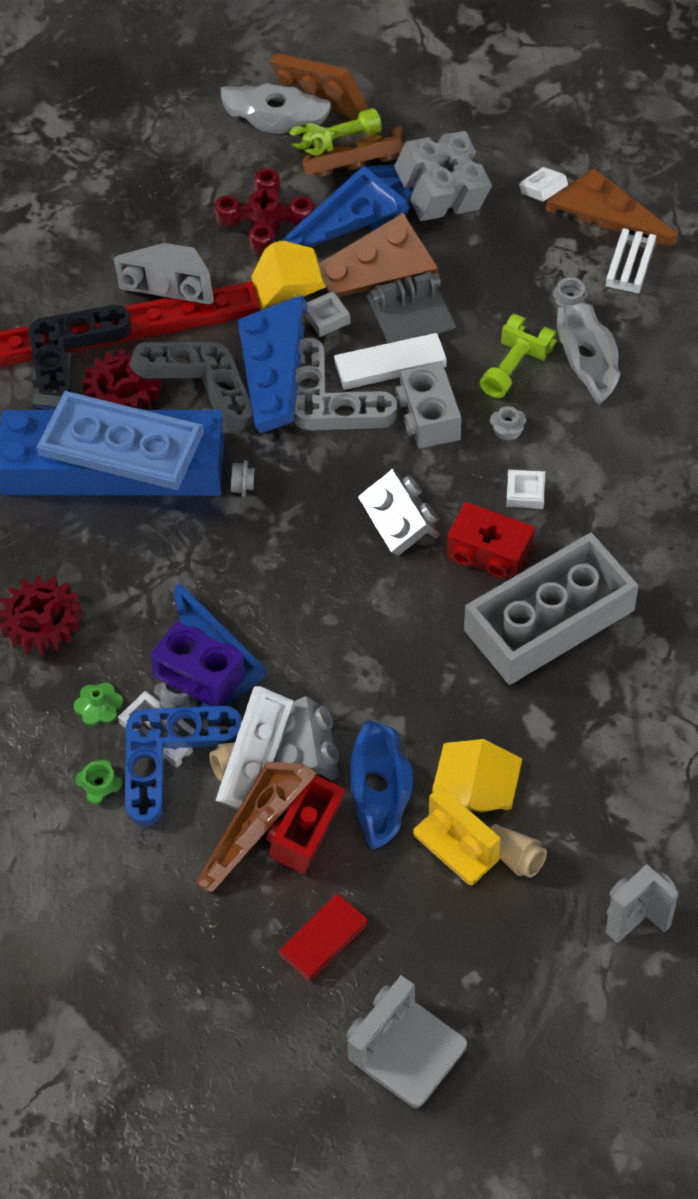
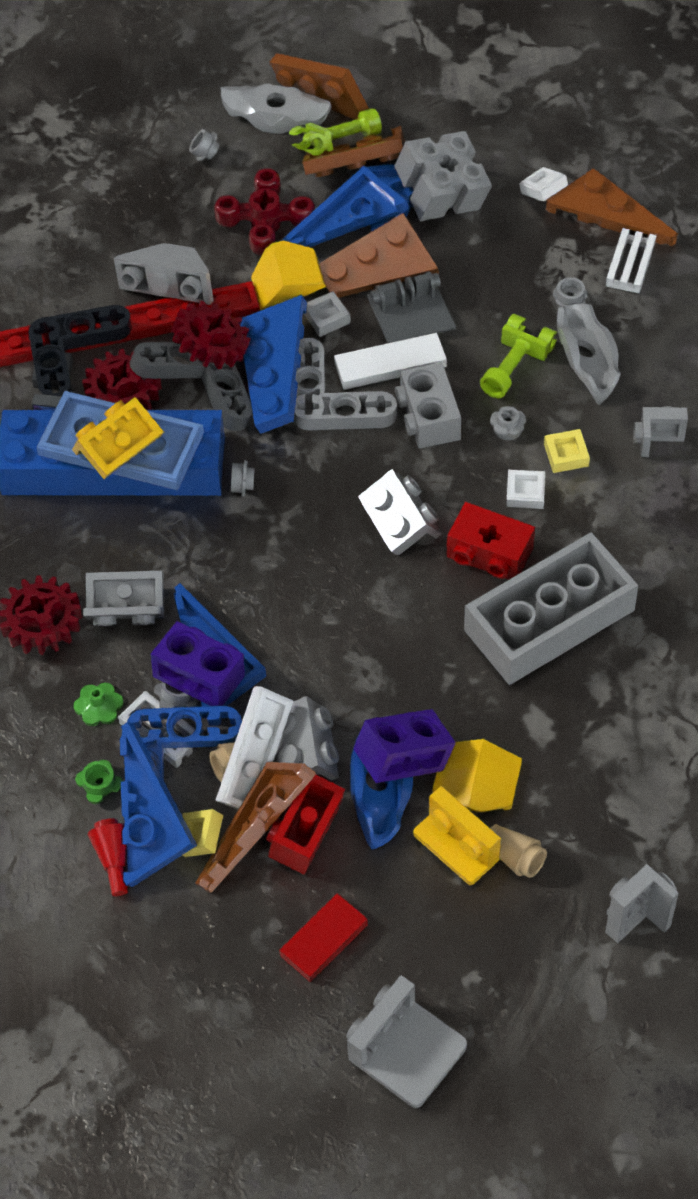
(108, 844): none -> red cone
(118, 437): none -> yellow bracket
(124, 596): none -> light grey bracket
(153, 822): none -> blue wing
(204, 145): none -> light grey plate
(205, 829): none -> light yellow plate
(210, 335): none -> dark red gear
(404, 745): none -> dark purple brick
(566, 451): none -> light yellow plate
(660, 425): none -> light grey bracket

